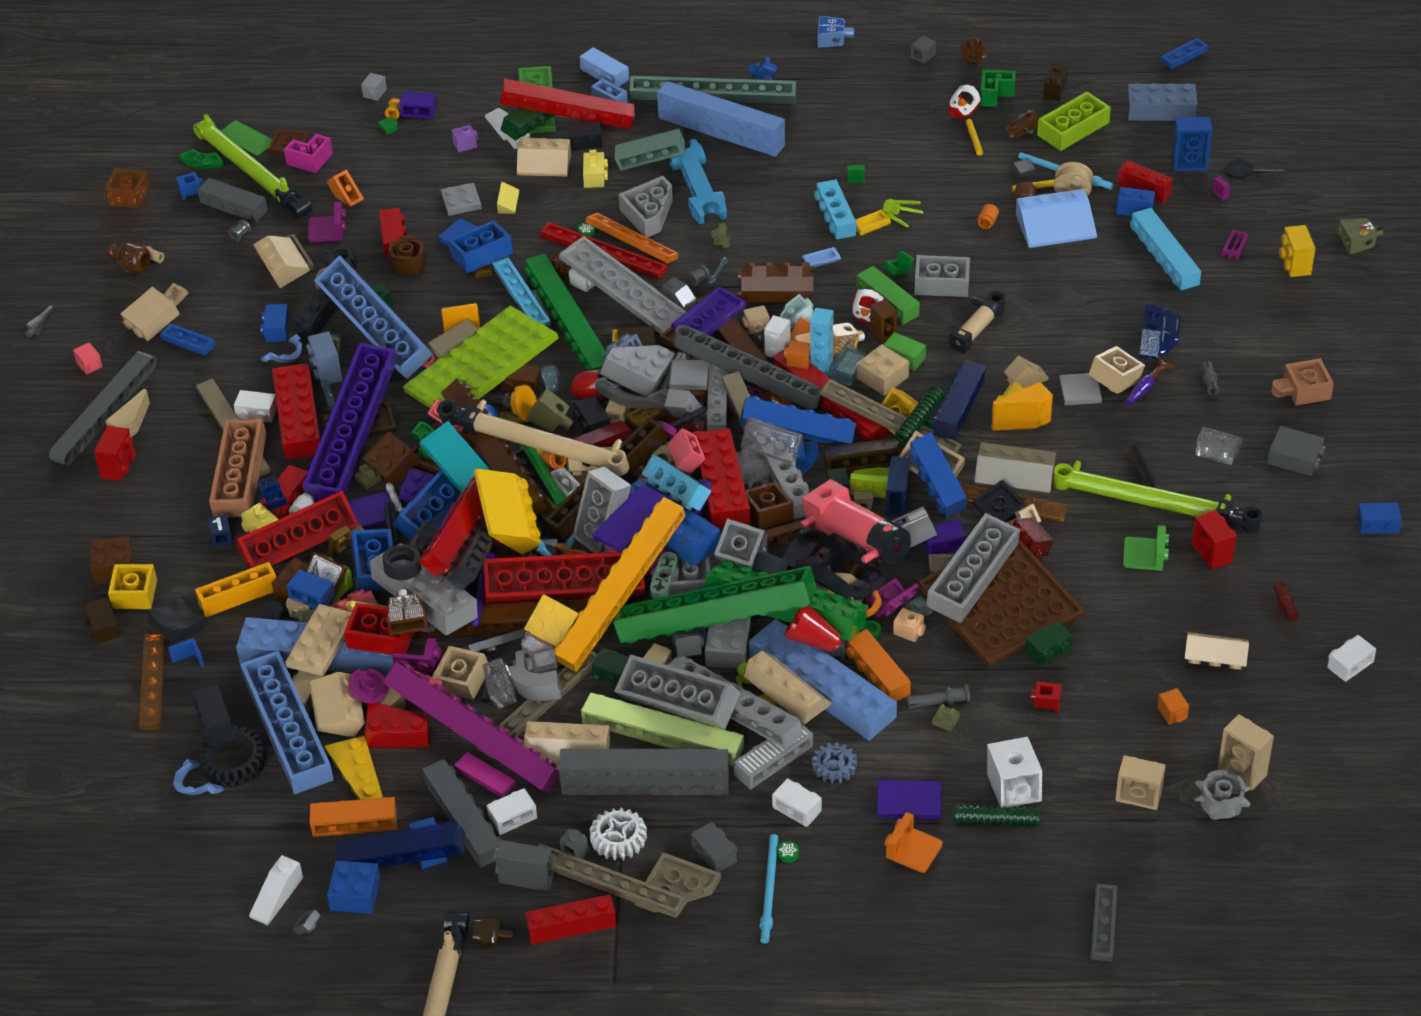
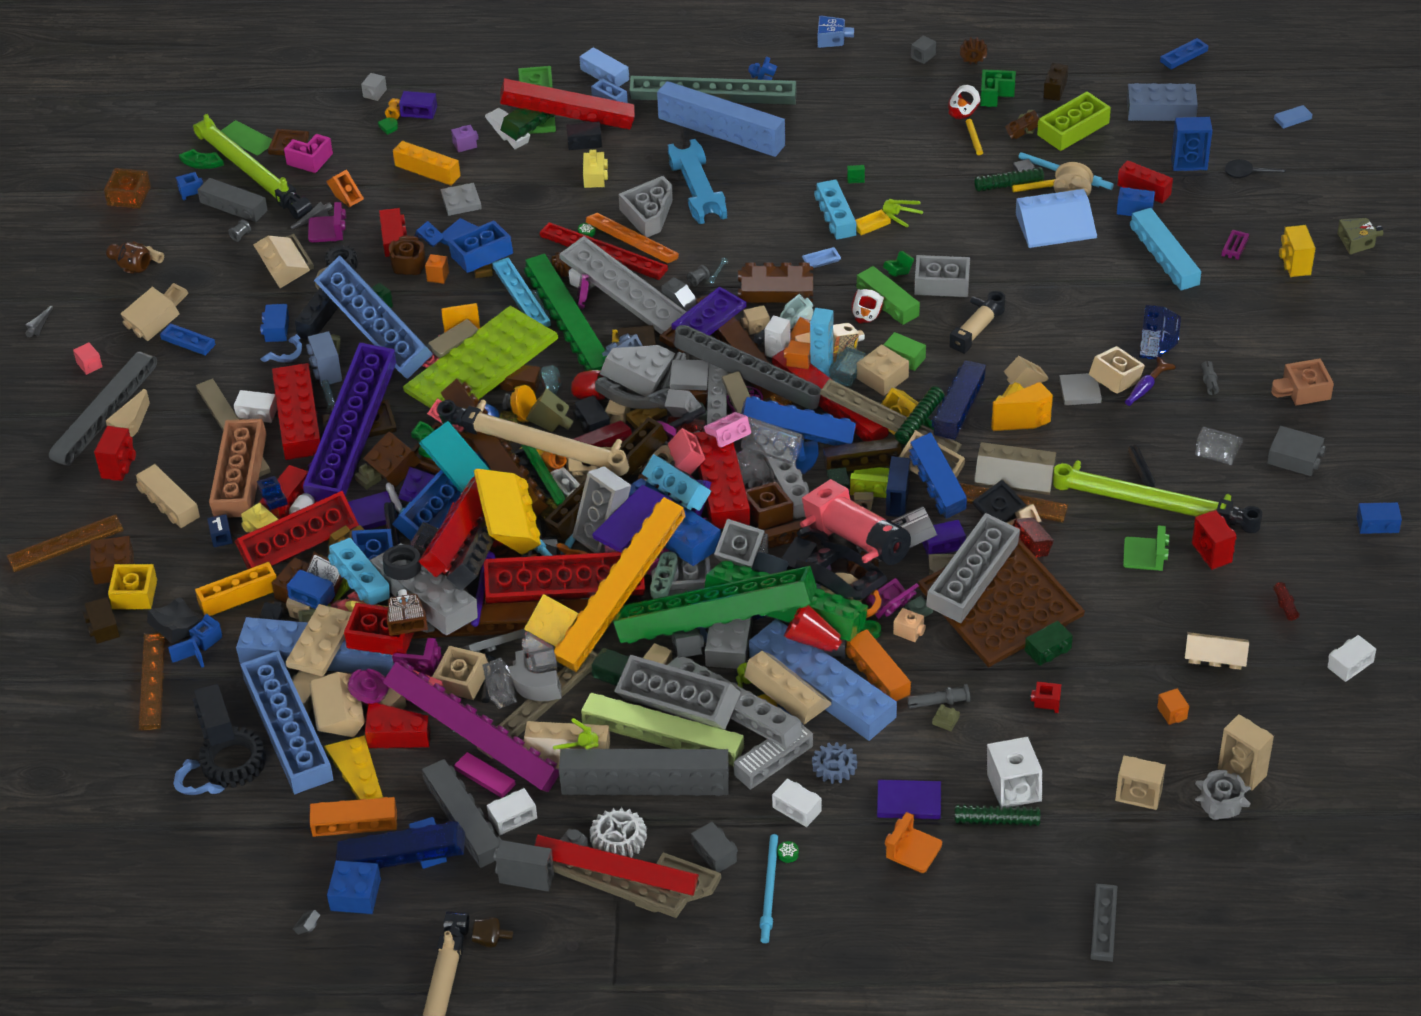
(64, 543): none -> clear orange tile
(167, 496): none -> tan brick
(206, 632): none -> blue window
(276, 889): white slope -> none
(318, 211): none -> flat silver piece
(359, 572): none -> medium azure brick
(426, 163): none -> light orange brick
(429, 234): none -> blue bracket
(437, 268): none -> orange brick
(507, 199): light yellow slope -> none
(543, 157): tan slope -> none
(570, 919): red brick -> none
(582, 291): none -> magenta tile
(585, 739): none -> lime plant
(620, 866): none -> red tile
(649, 149): sand green brick -> none
(722, 234): olive tile -> none
(729, 428): none -> bright pink bracket
(883, 320): reddish brown brick -> none
(988, 216): orange brick -> none
(1008, 179): none -> dark green piece
(1024, 189): reddish brown head -> none
(1221, 188): magenta plate -> none
(1293, 116): none -> medium blue tile

